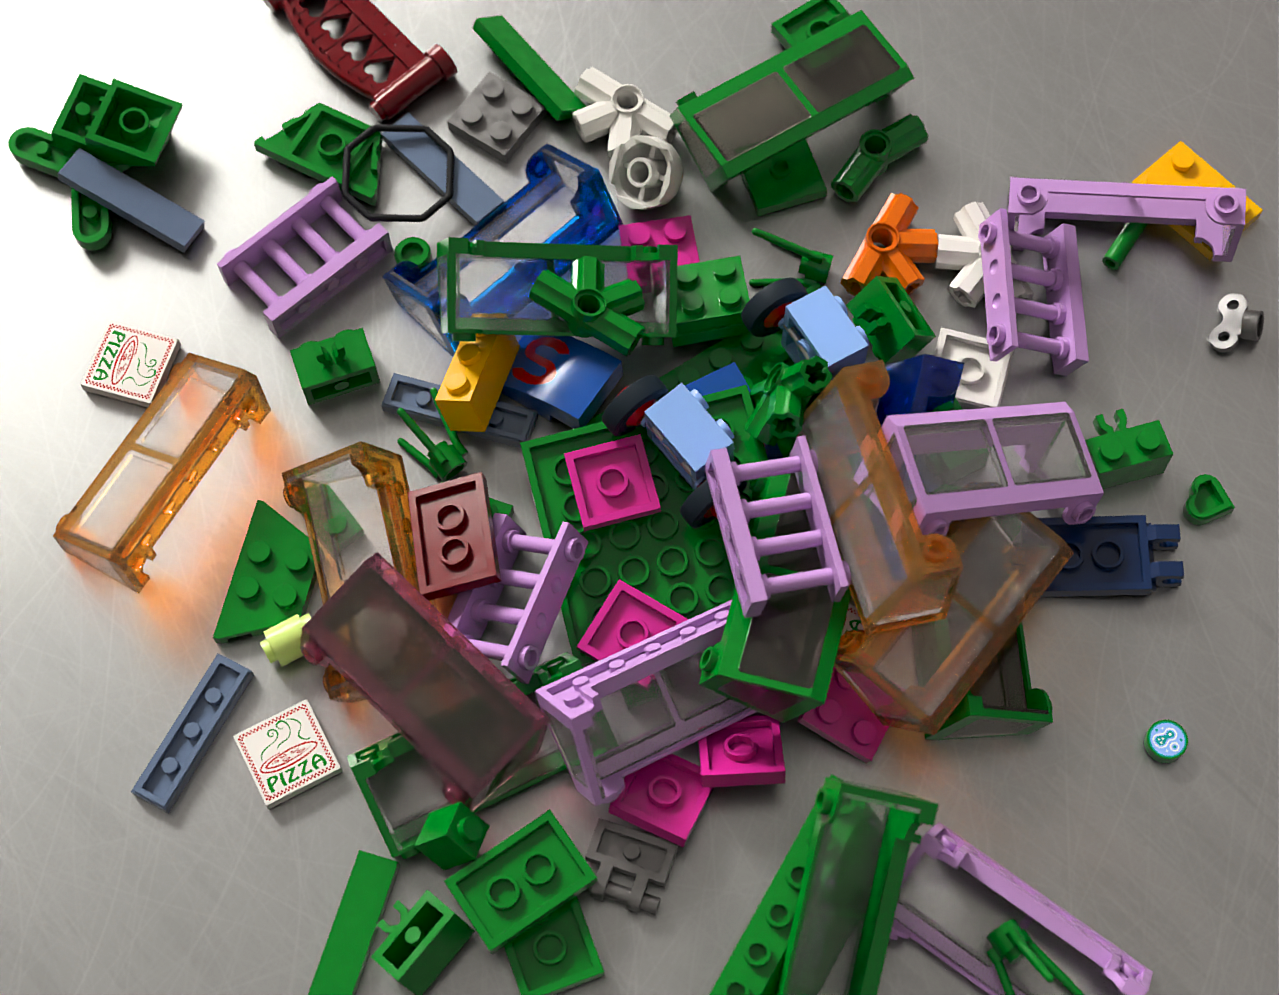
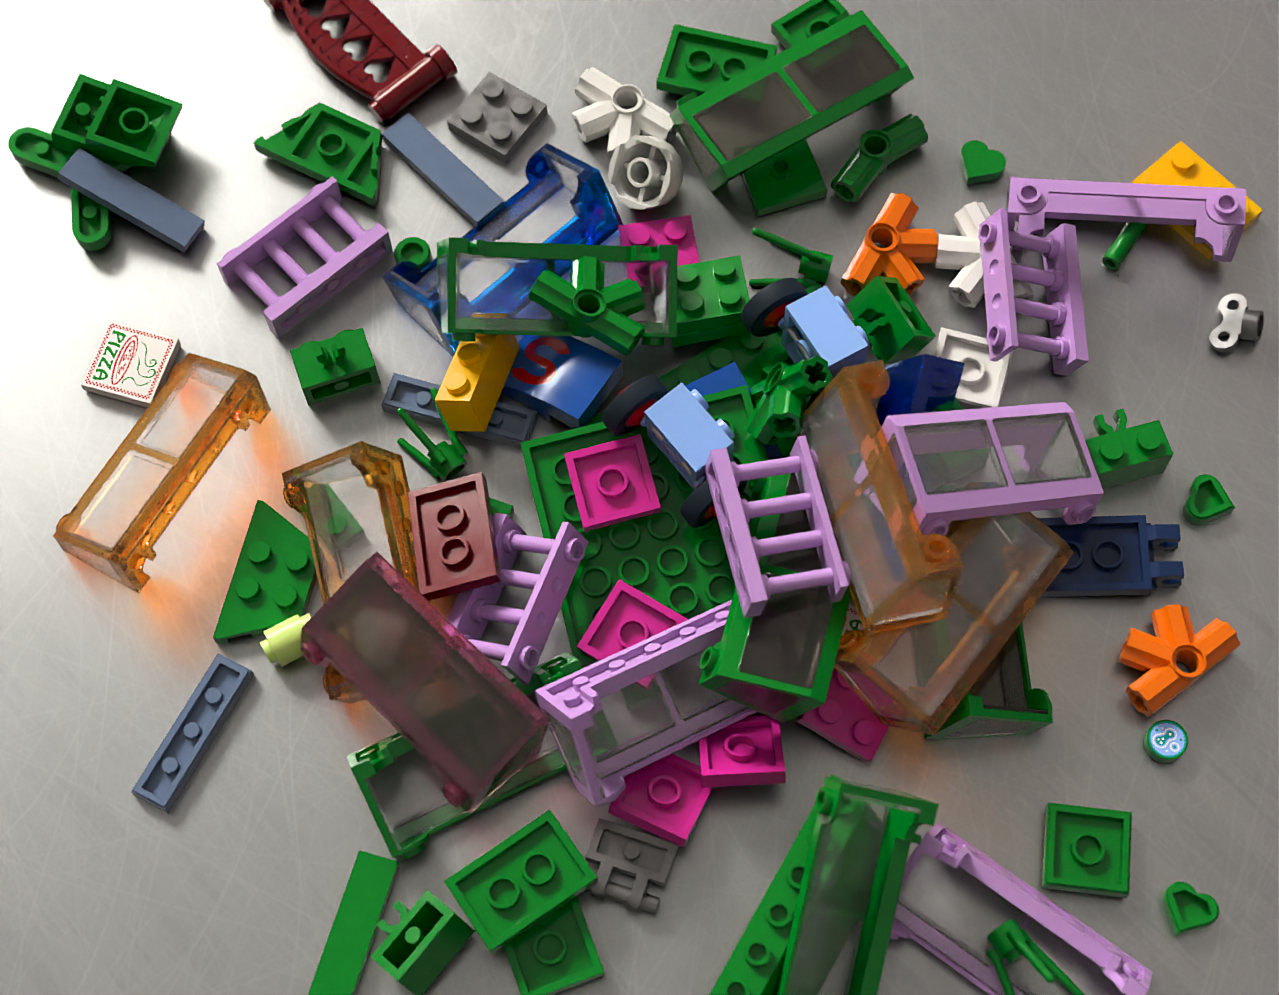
(287, 754): white tile -> none
(393, 217): black piece -> none
(452, 836): green brick -> none
(528, 66): green tile -> none
(705, 59): none -> green plate
(980, 163): none -> green tile
(1087, 850): none -> green plate
(1172, 644): none -> orange piece
(1187, 909): none -> green tile

